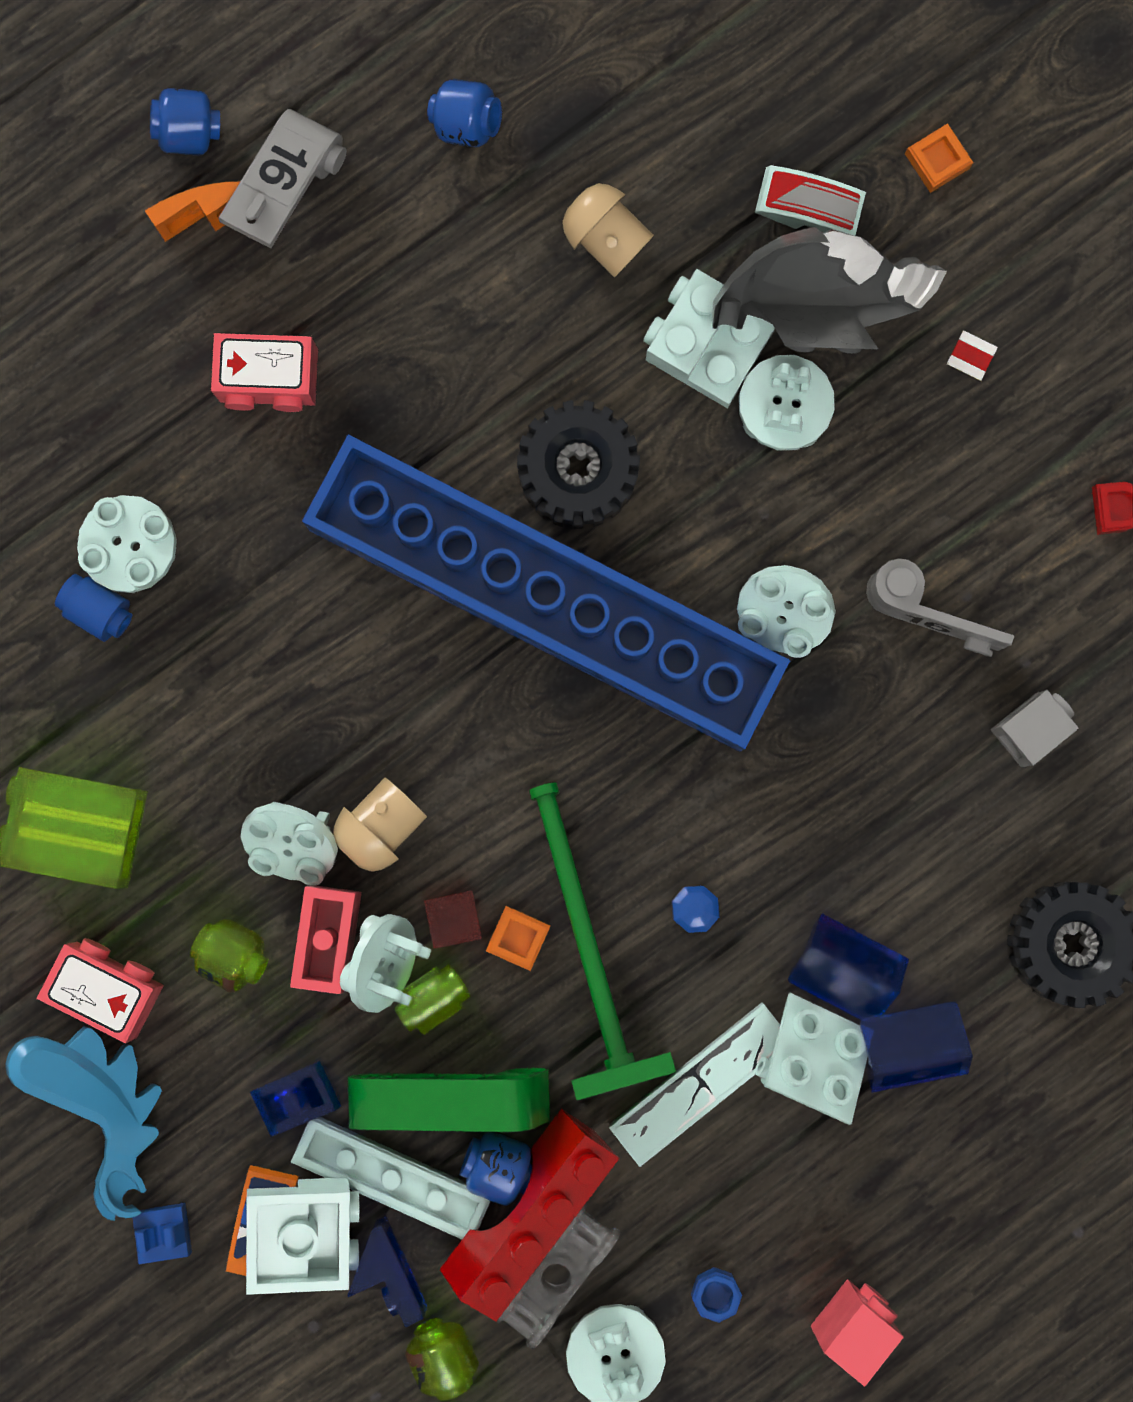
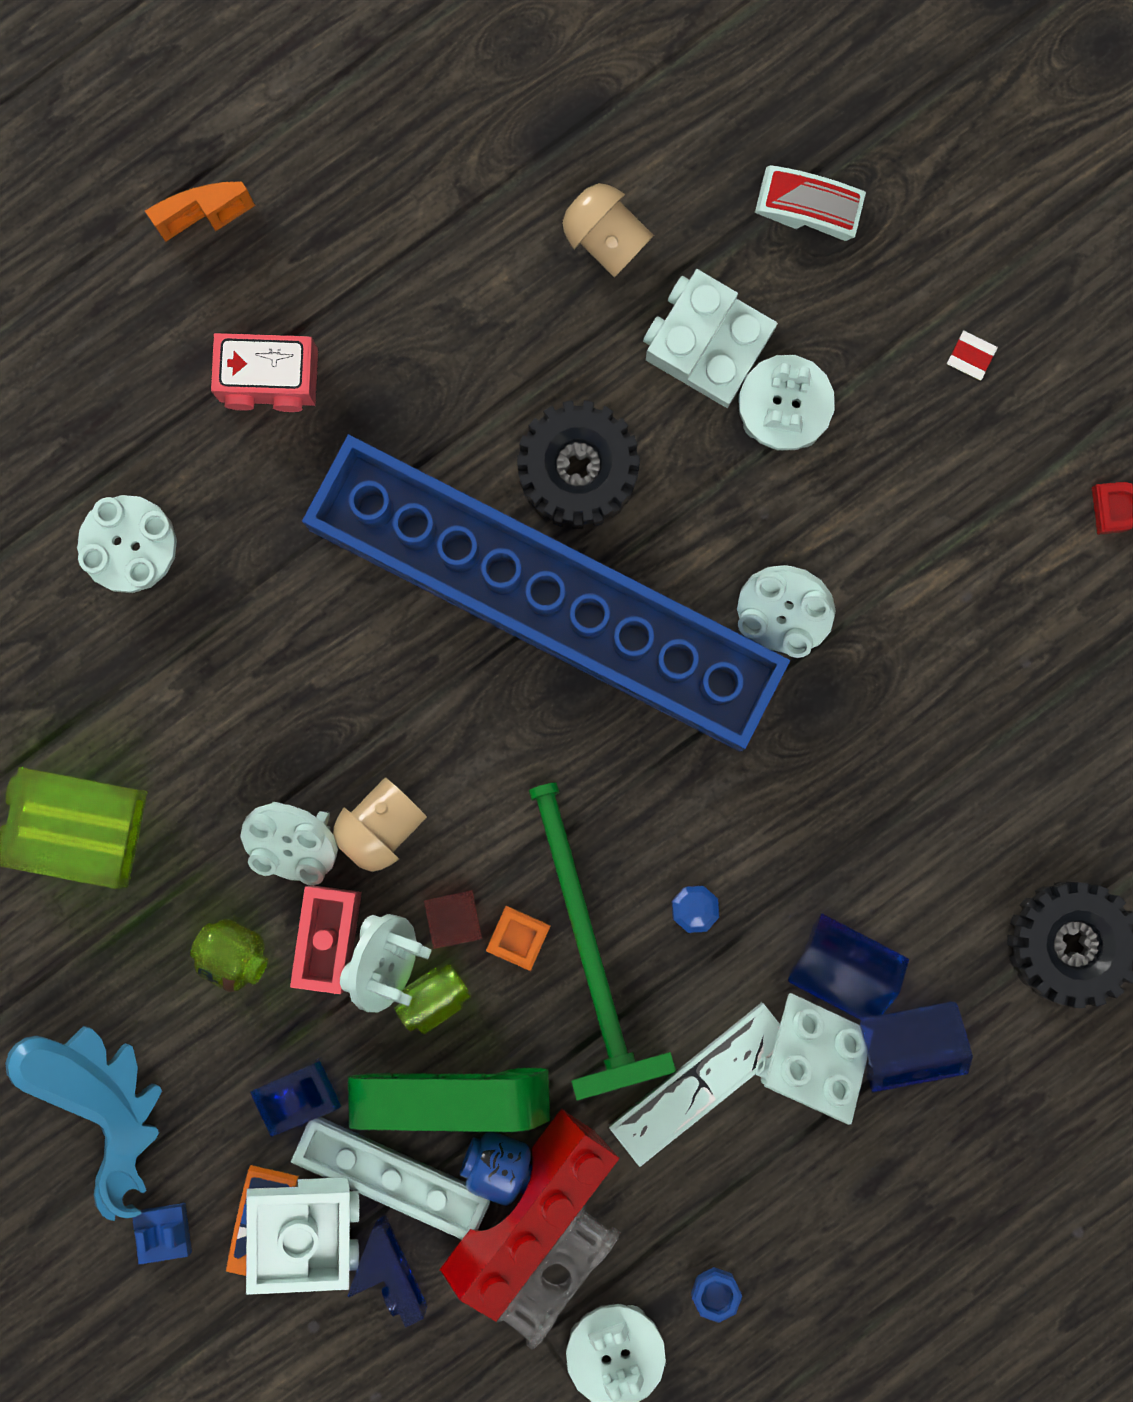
(94, 607): blue brick -> none
(101, 990): brick -> none
(183, 121): blue head -> none
(280, 176): light grey door -> none
(442, 1359): clear neon green head -> none
(465, 113): blue head -> none
(824, 290): dark grey animal -> none
(857, 1330): coral brick -> none
(898, 591): light grey door -> none
(938, 158): orange tile -> none
(1036, 727): light grey brick -> none

